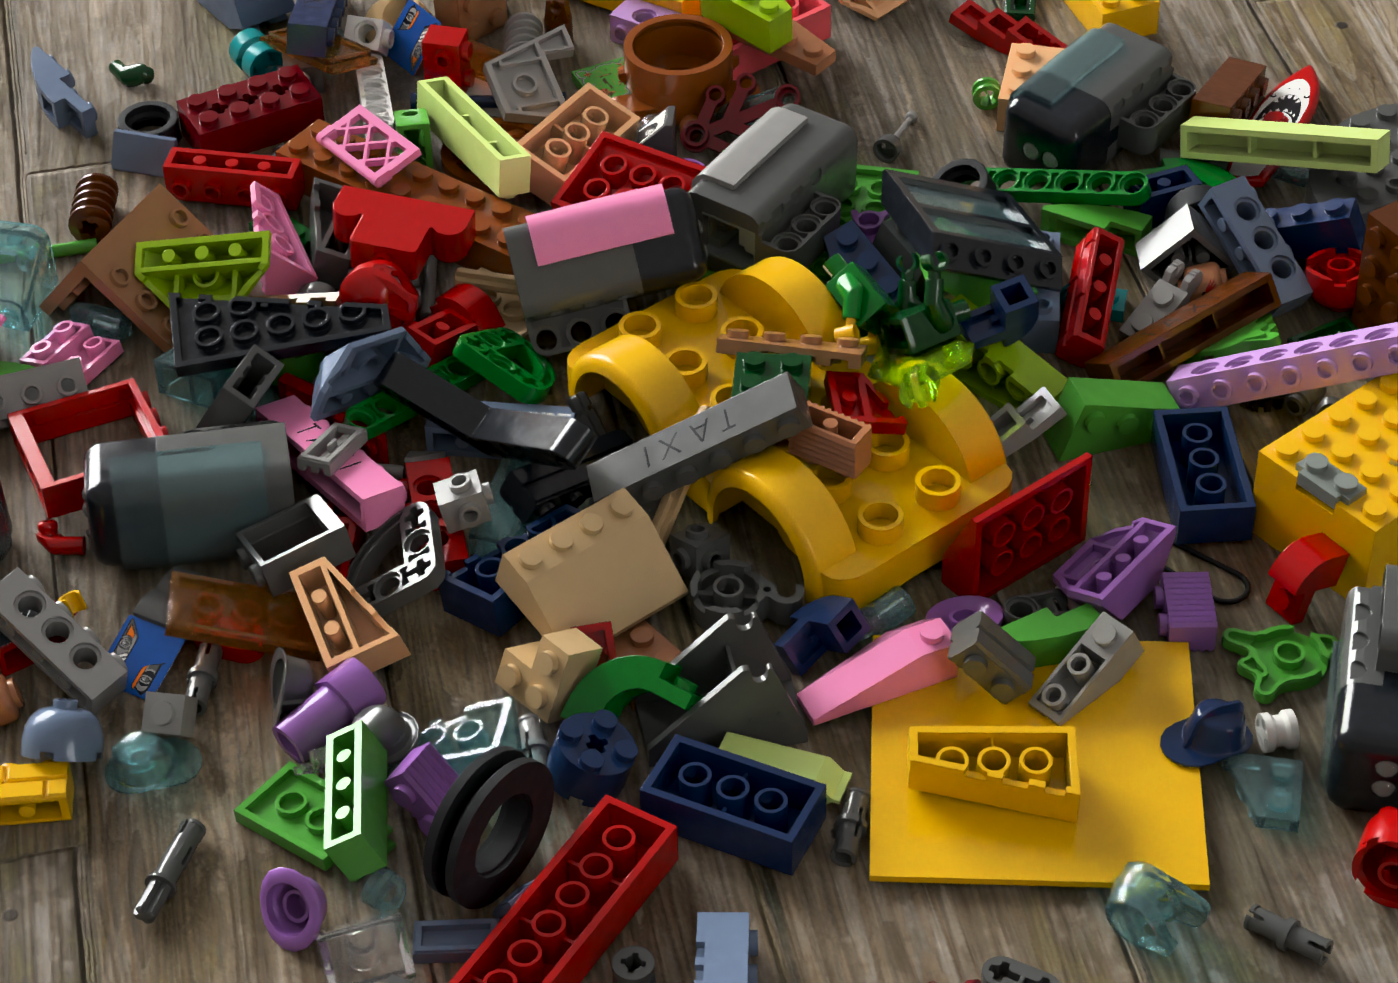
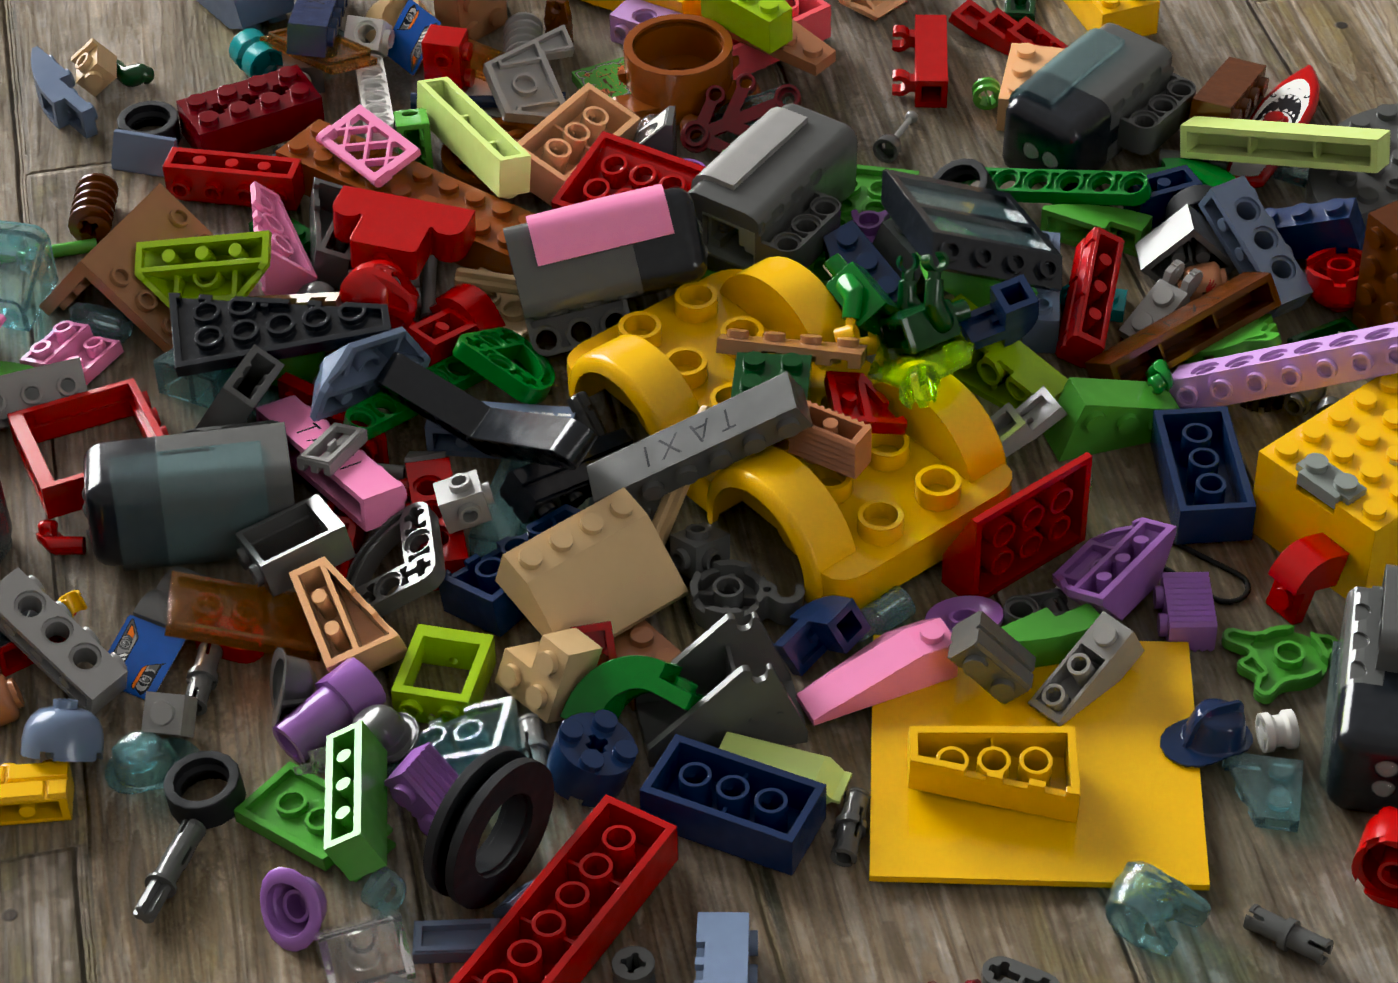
(94, 67): none -> tan brick
(200, 767): none -> black tyre
(450, 649): none -> lime window
(930, 61): none -> red brick
(1159, 376): none -> green arm

